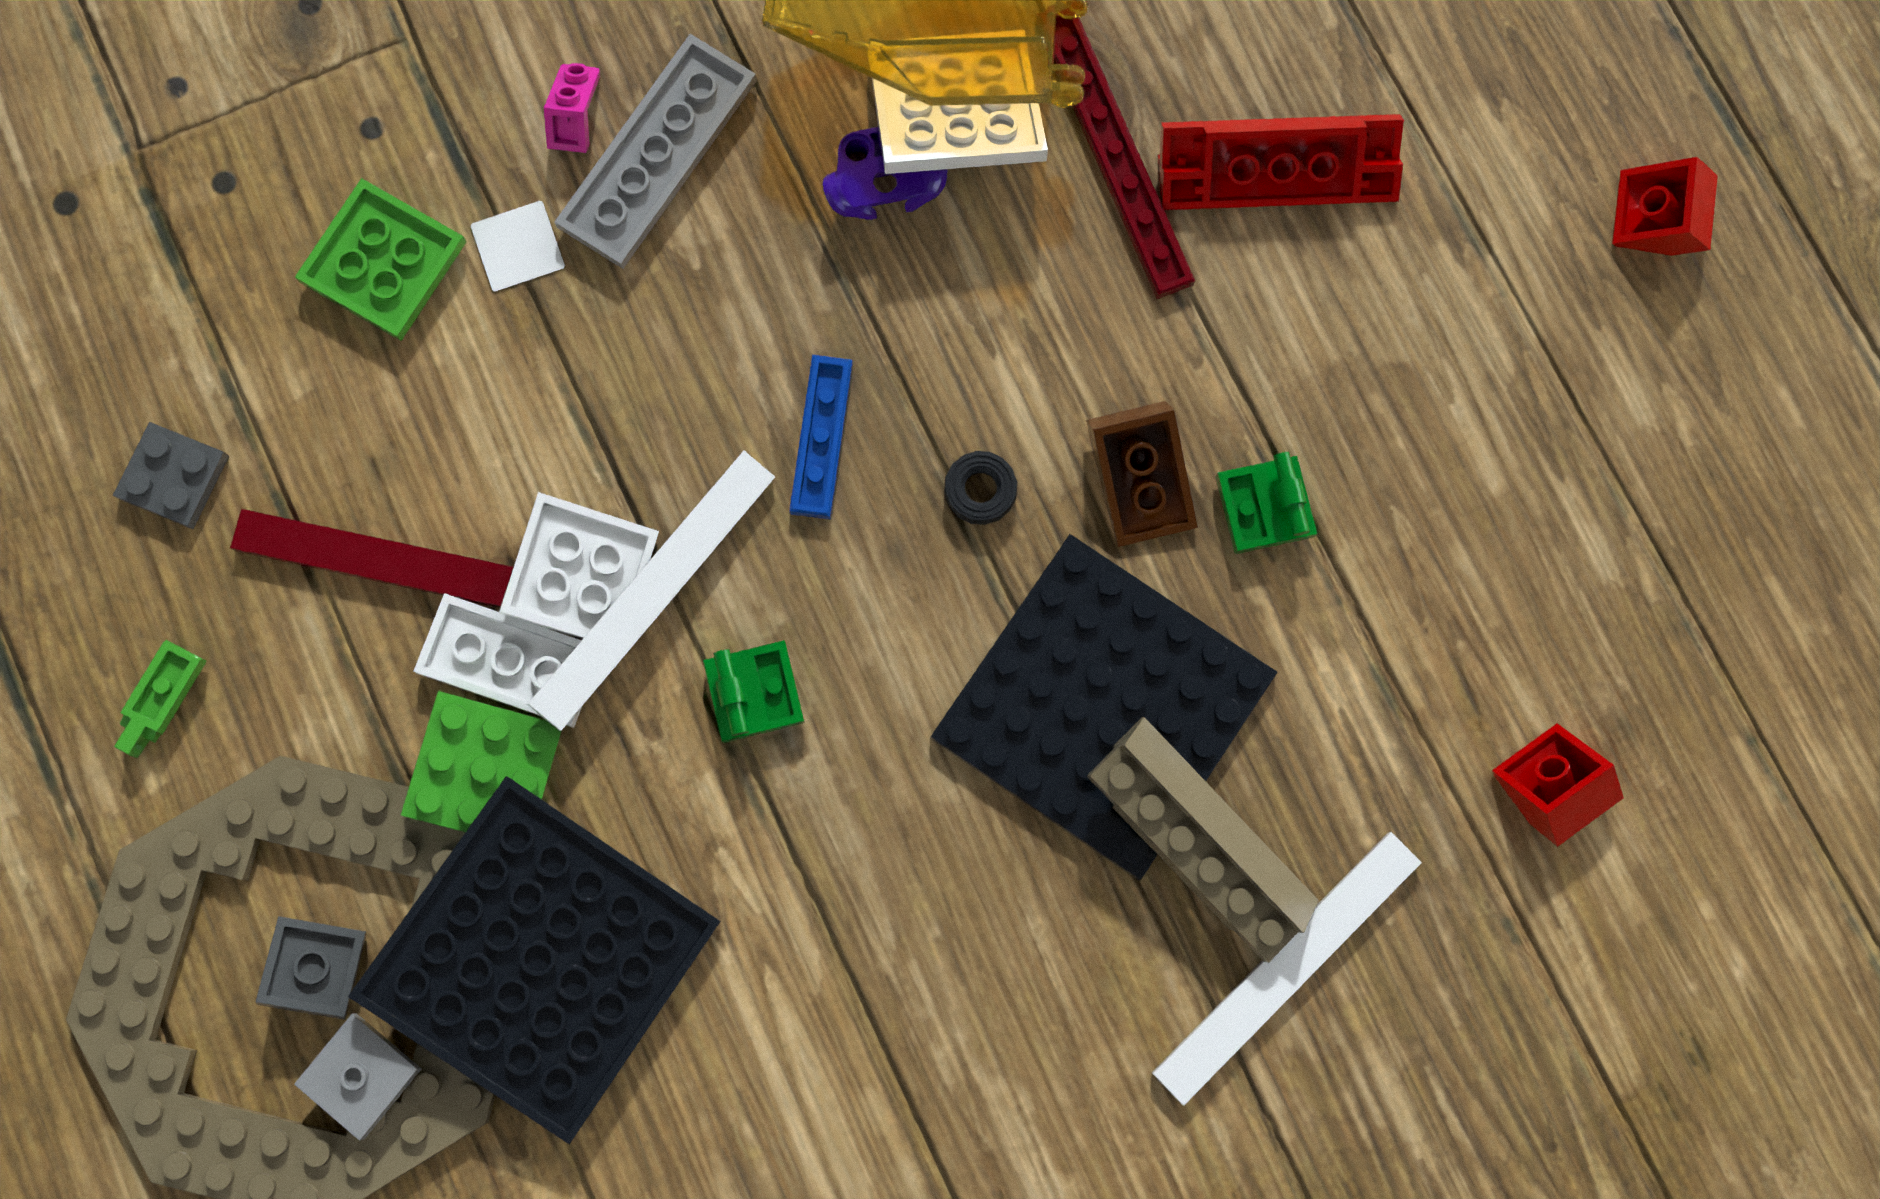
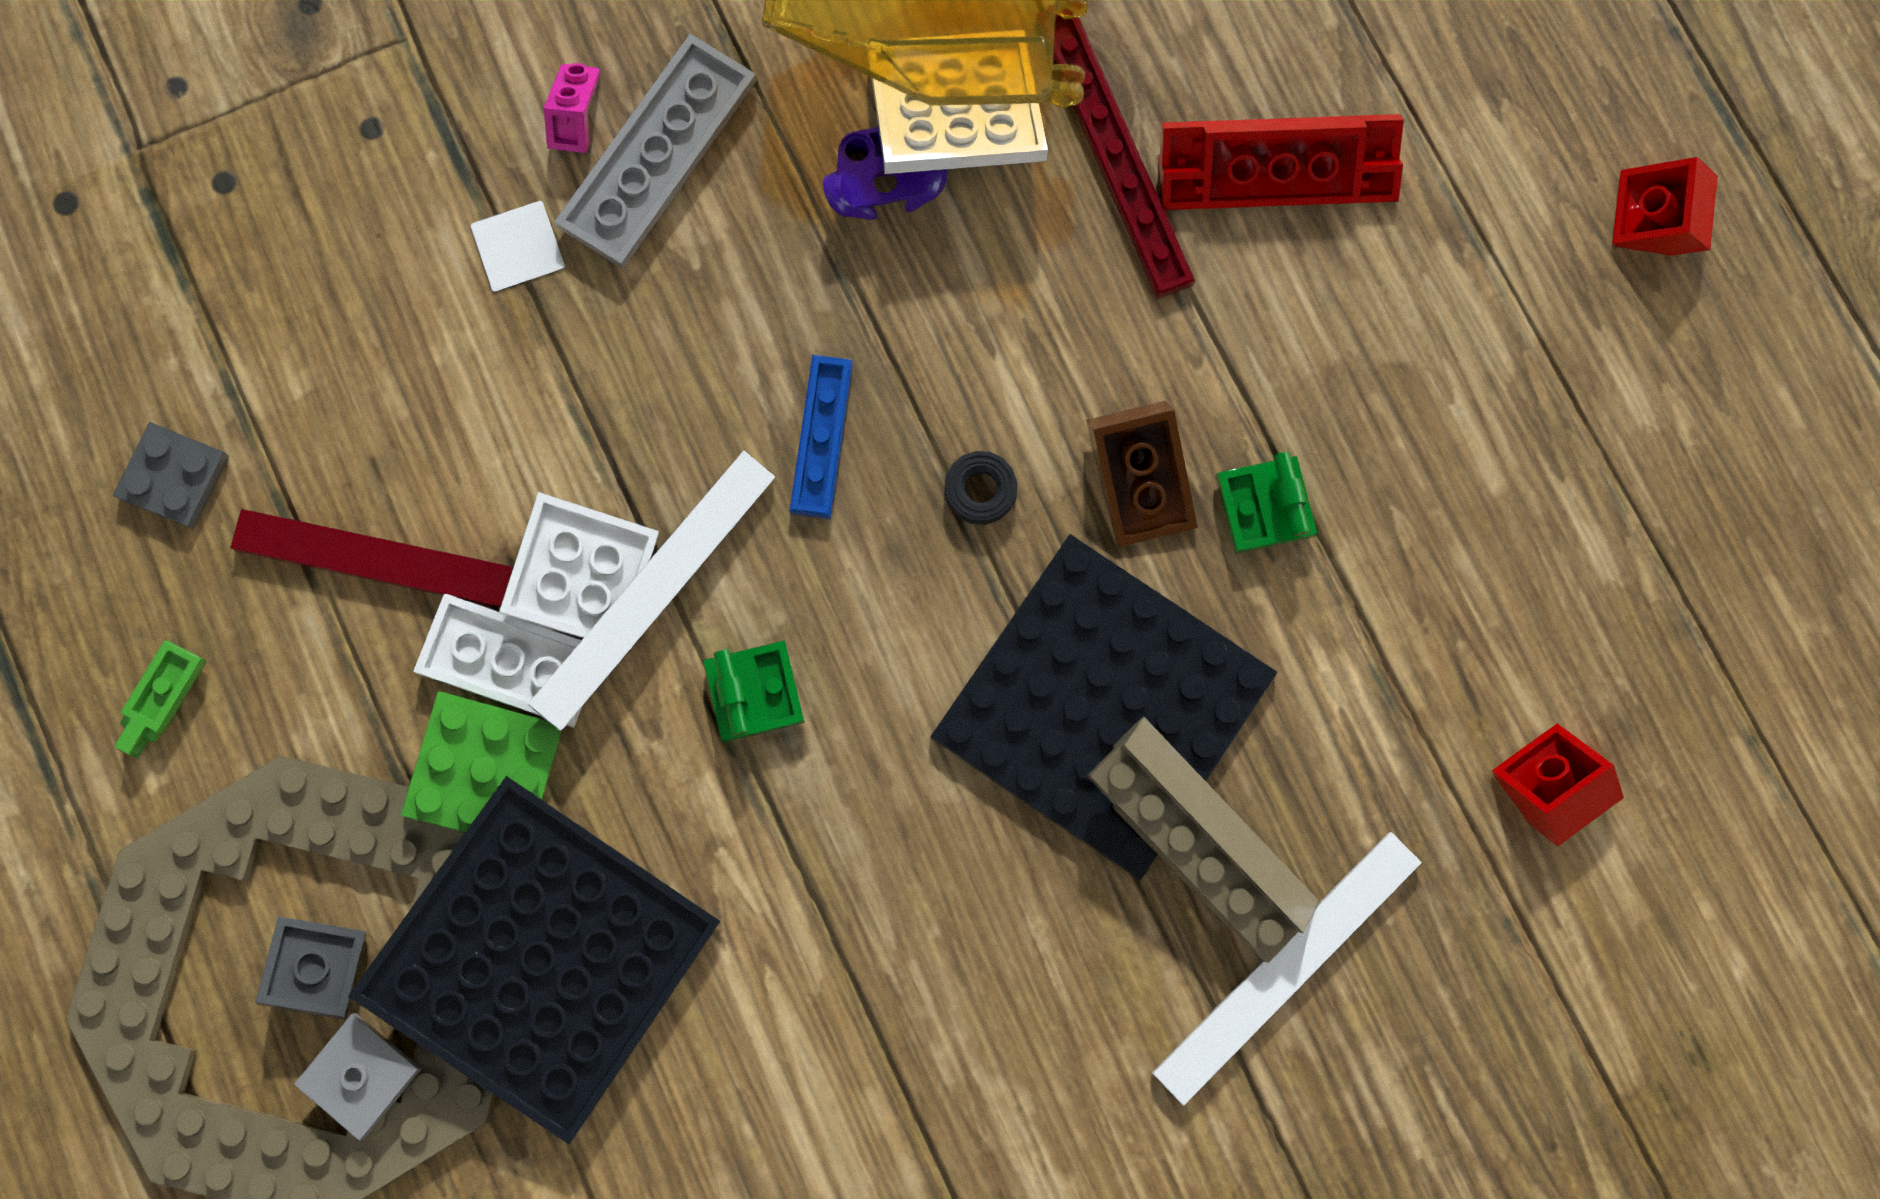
(381, 259): bright green plate -> none

